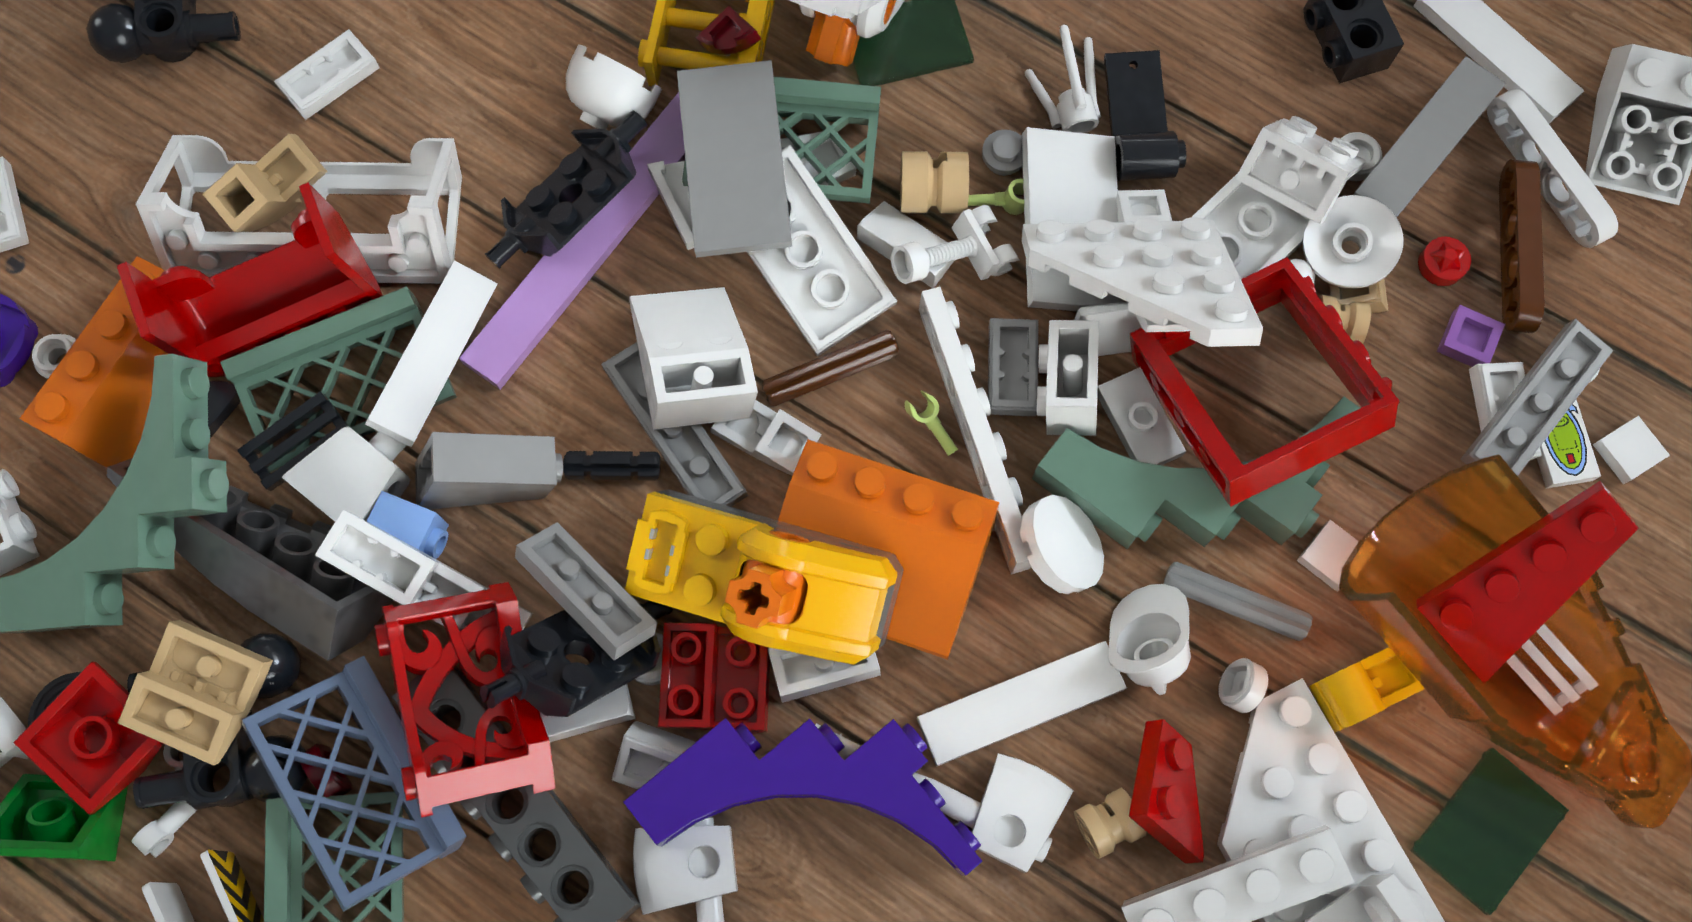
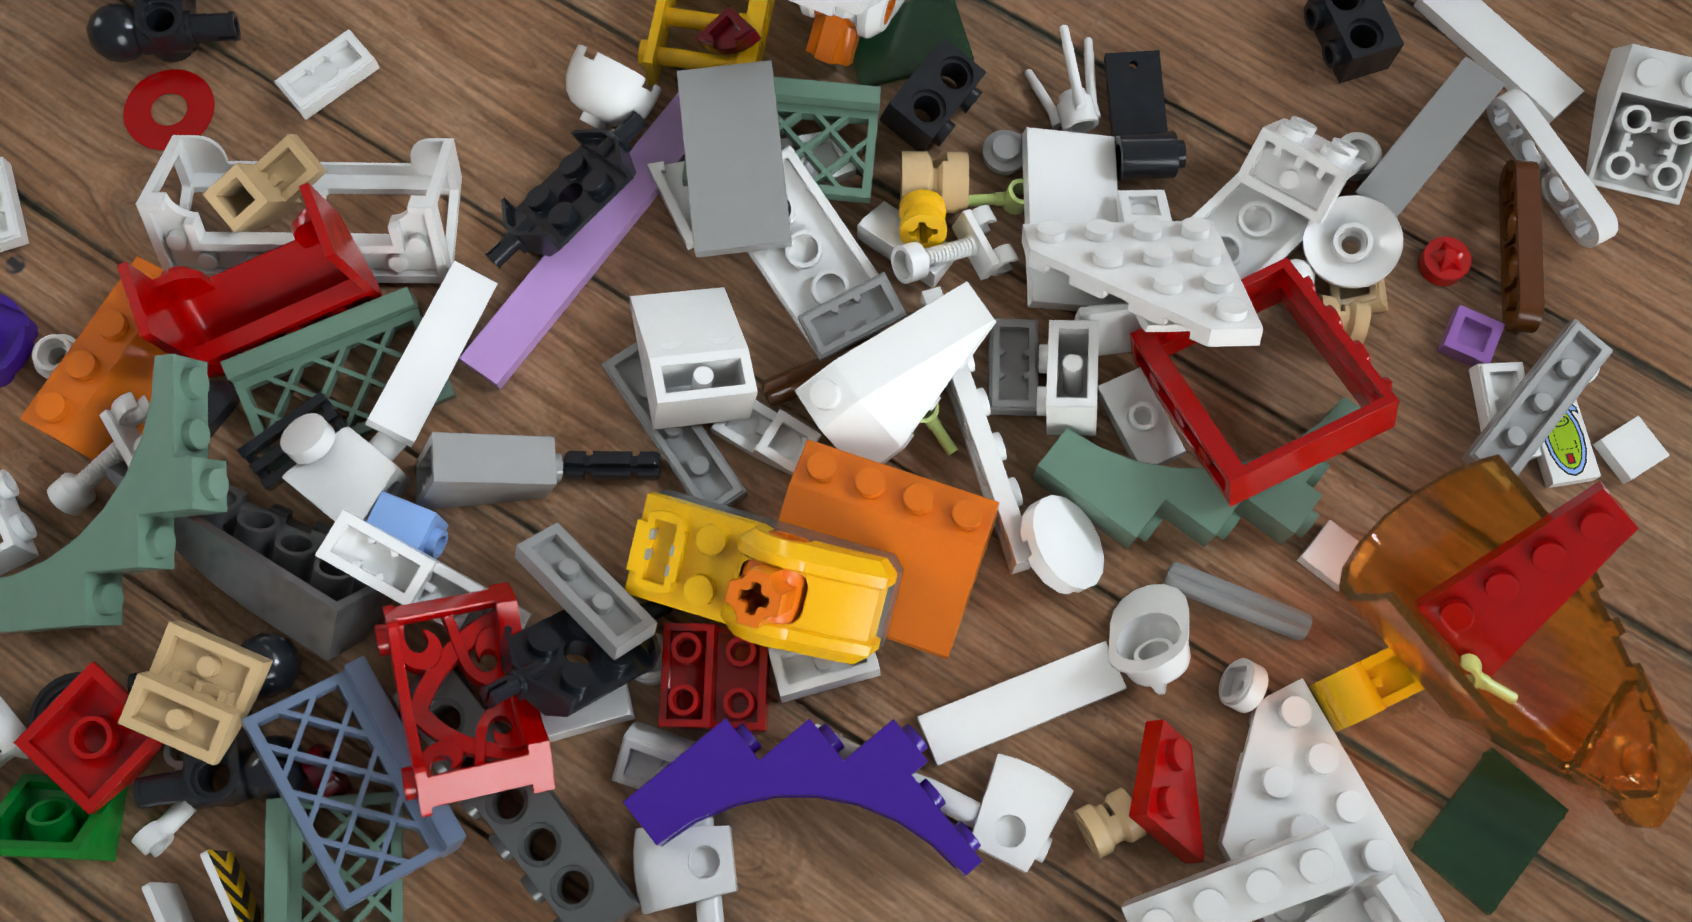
(75, 492): none -> white bar
(181, 82): none -> red piece
(307, 438): none -> white tile
(852, 316): none -> light grey plate
(886, 385): none -> white wedge
(923, 218): none -> yellow wheel
(929, 93): none -> black brick
(1484, 682): none -> yellowish green hand
(1568, 692): white tile -> none

